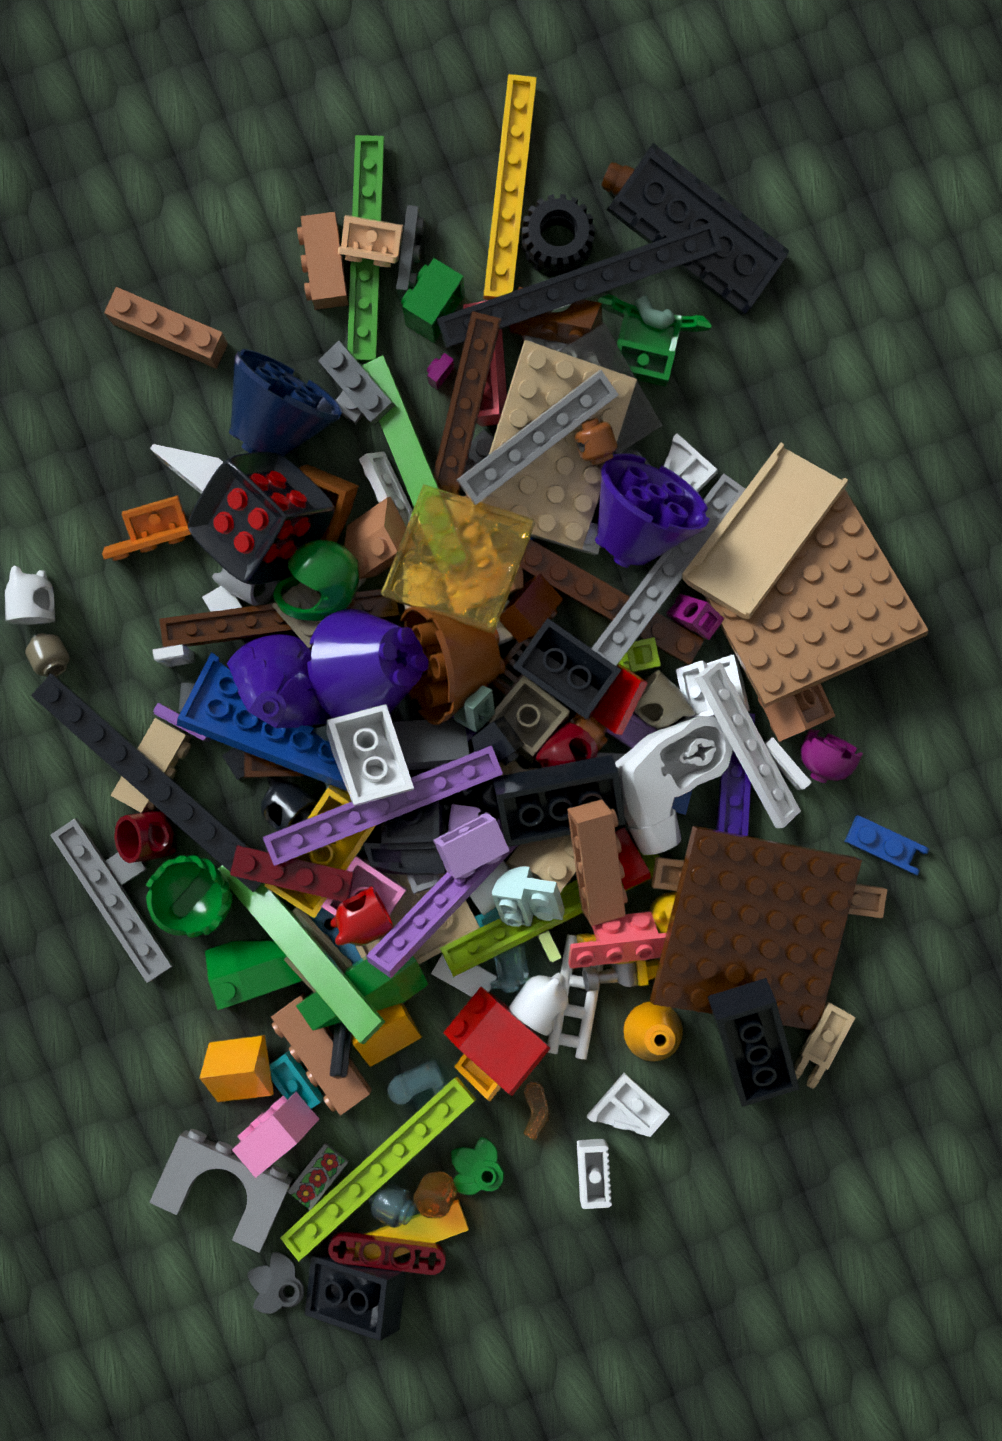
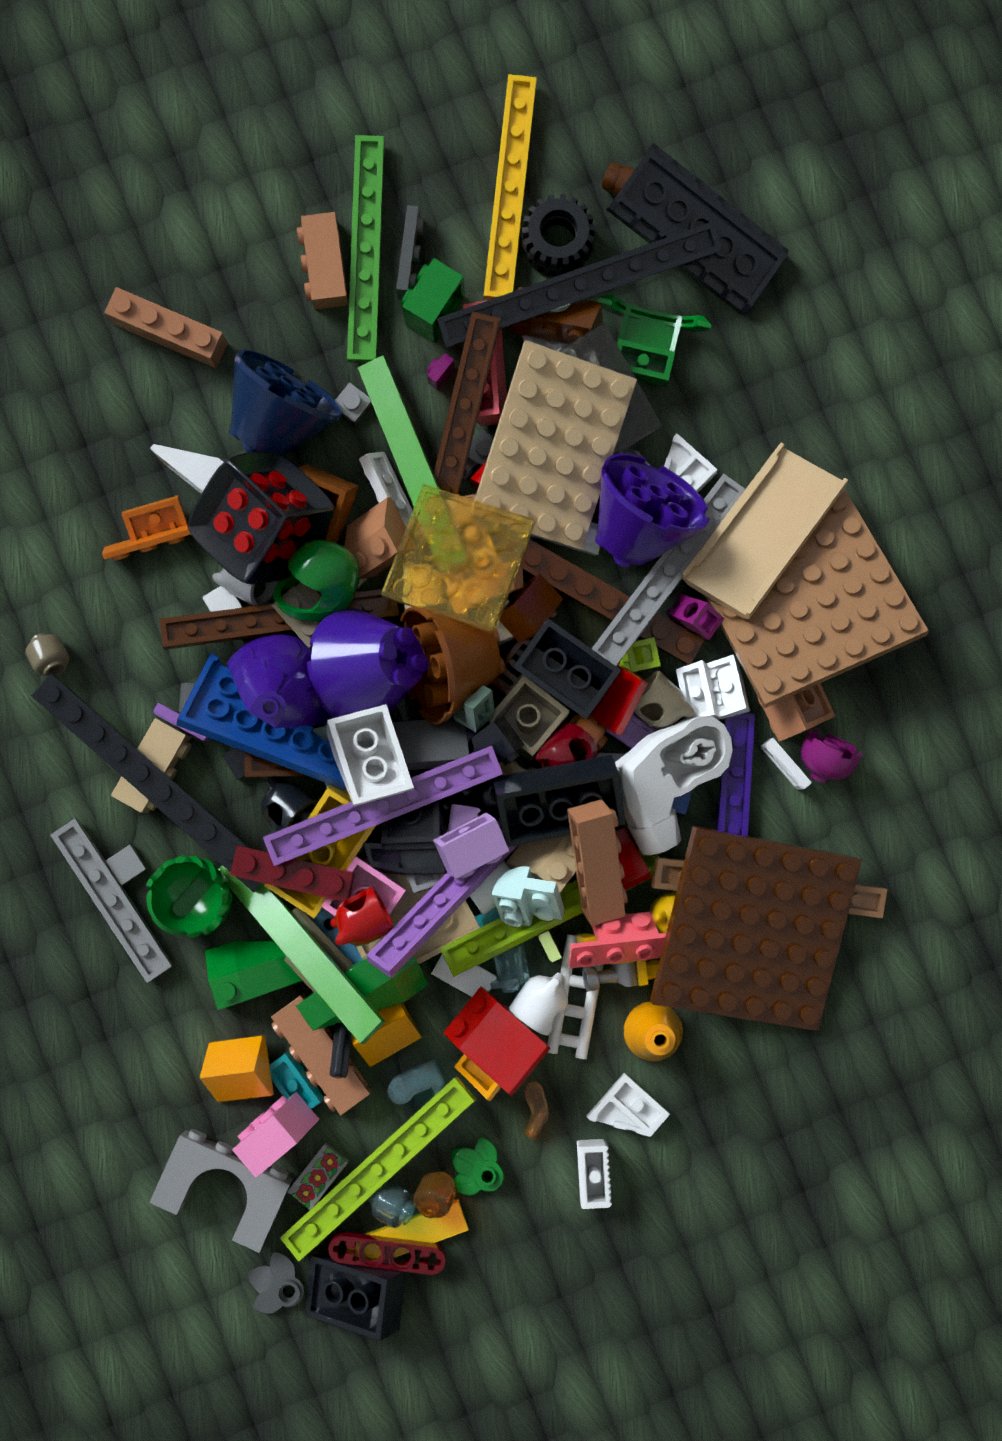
(29, 598): white piece -> none
(144, 836): dark red piece -> none
(174, 655): white tile -> none
(356, 382): dark grey plate -> none
(371, 241): light nougat bracket -> none
(537, 437): light grey plate -> none
(595, 441): dark orange head -> none
(653, 317): sand green arm -> none
(747, 744): white plate -> none
(754, 1042): black brick -> none
(824, 1042): tan hinge -> none
(884, 844): blue hinge -> none

